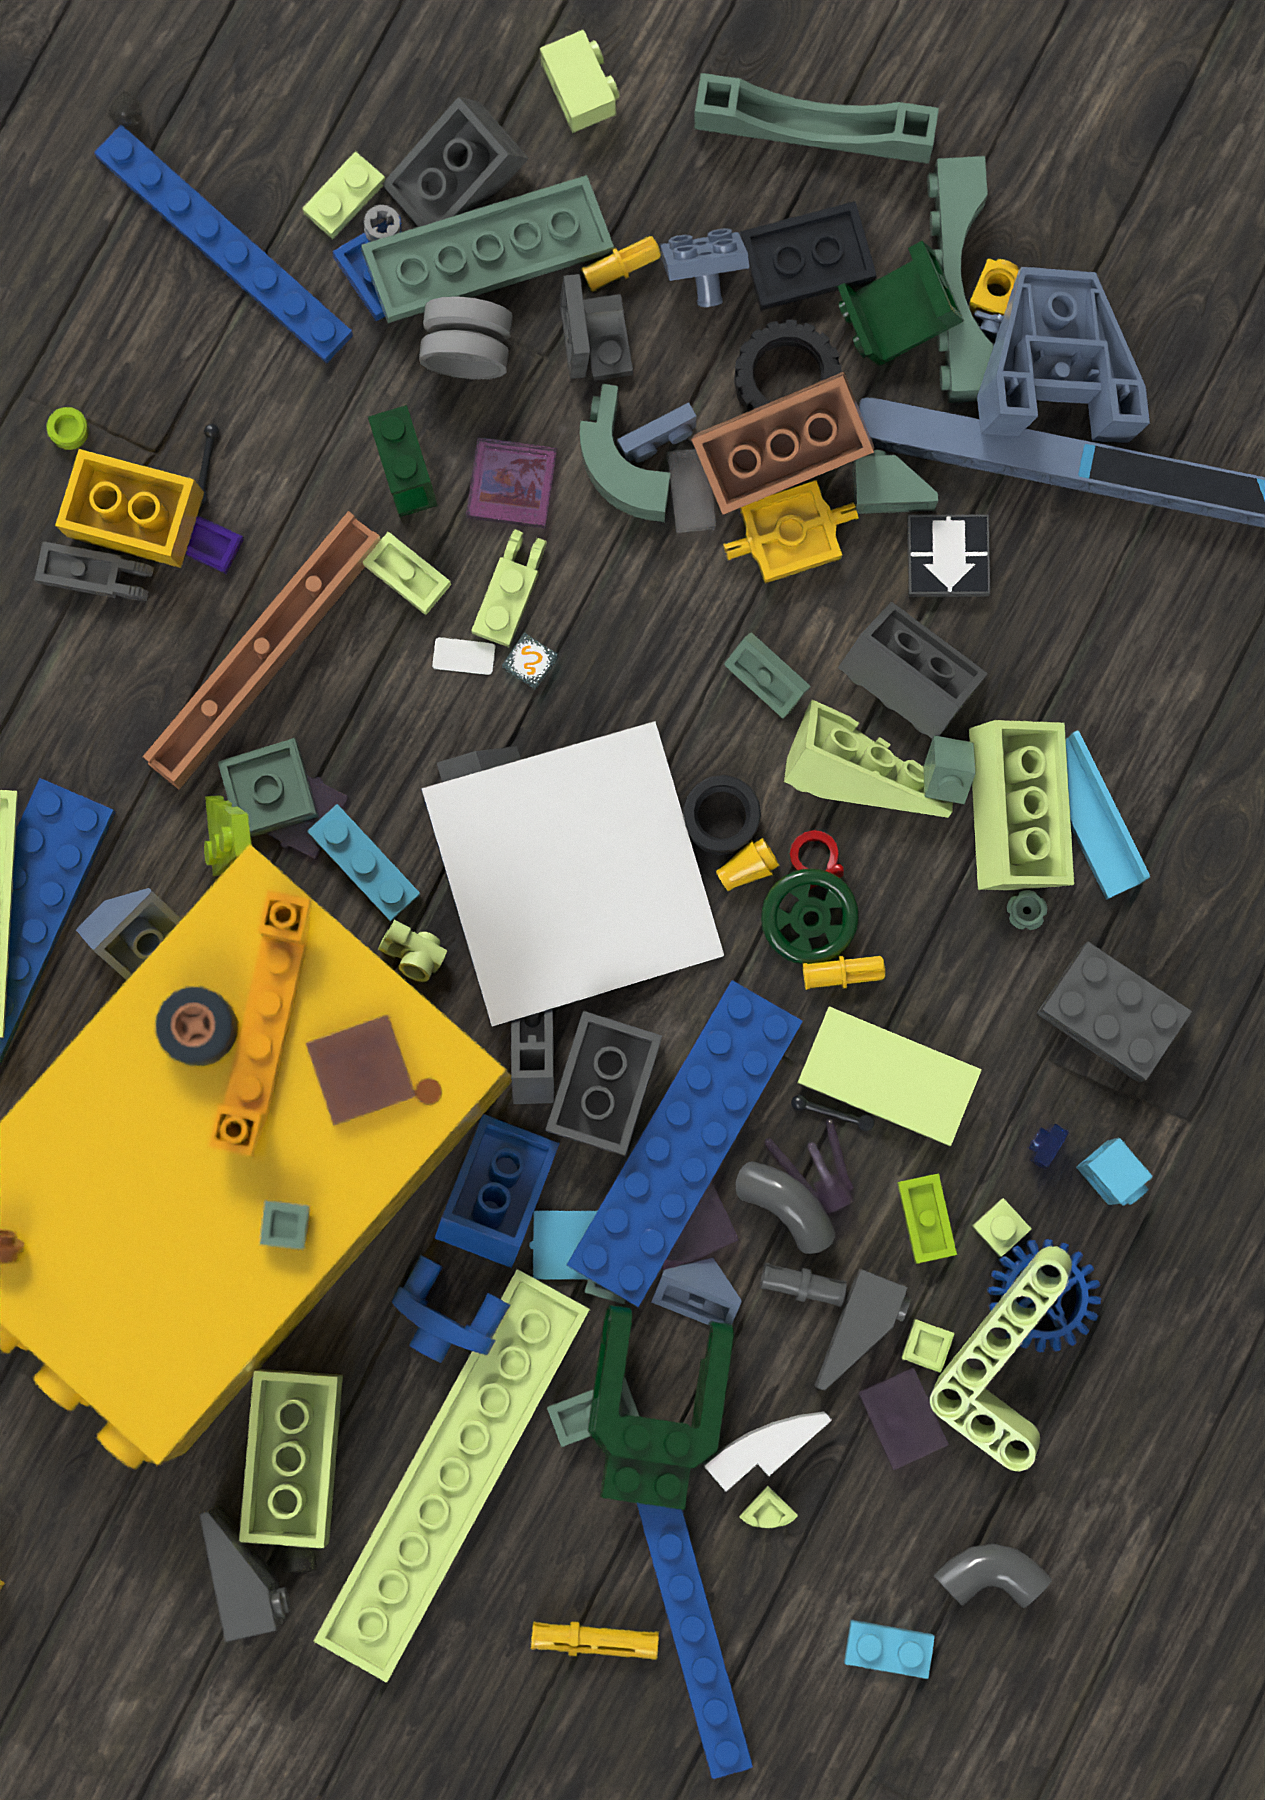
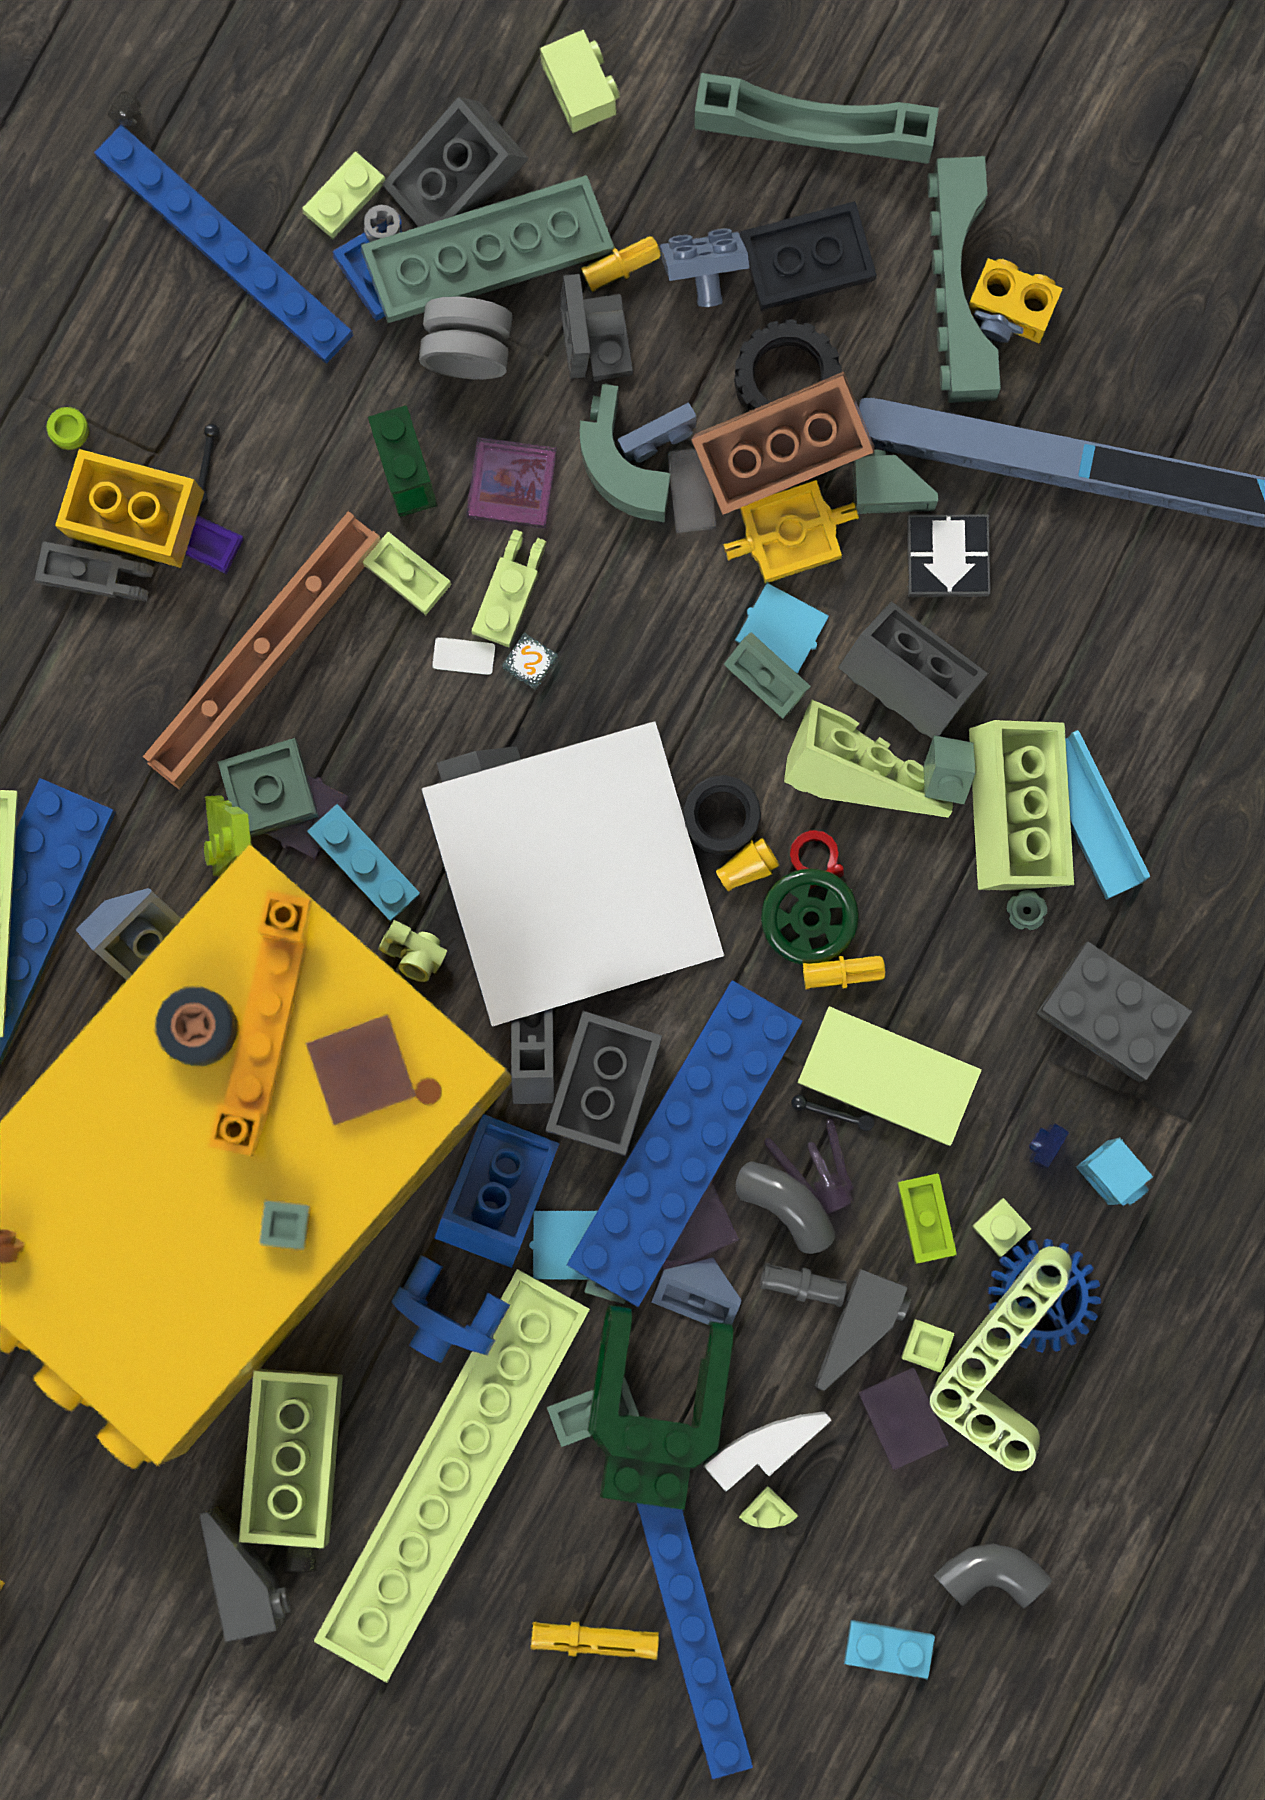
(784, 625): none -> medium azure piece
(901, 307): dark green panel -> none
(1061, 347): sand blue wedge -> none

